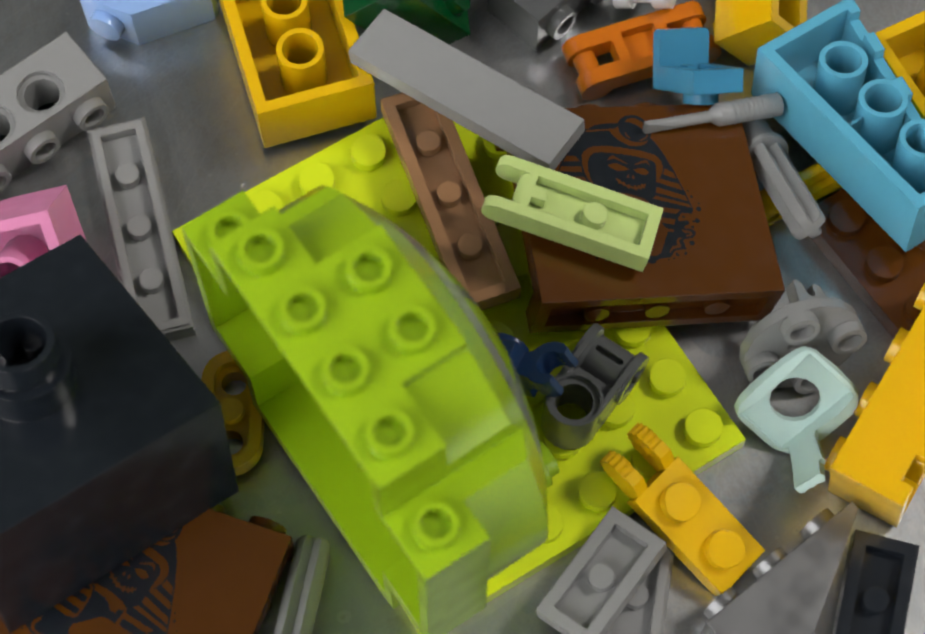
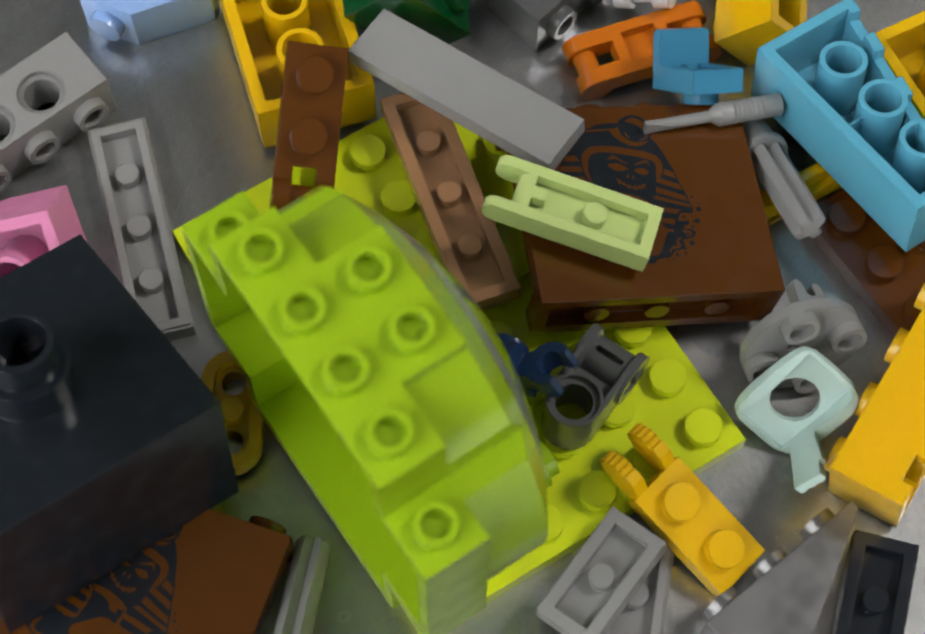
(308, 118): none -> reddish brown plate

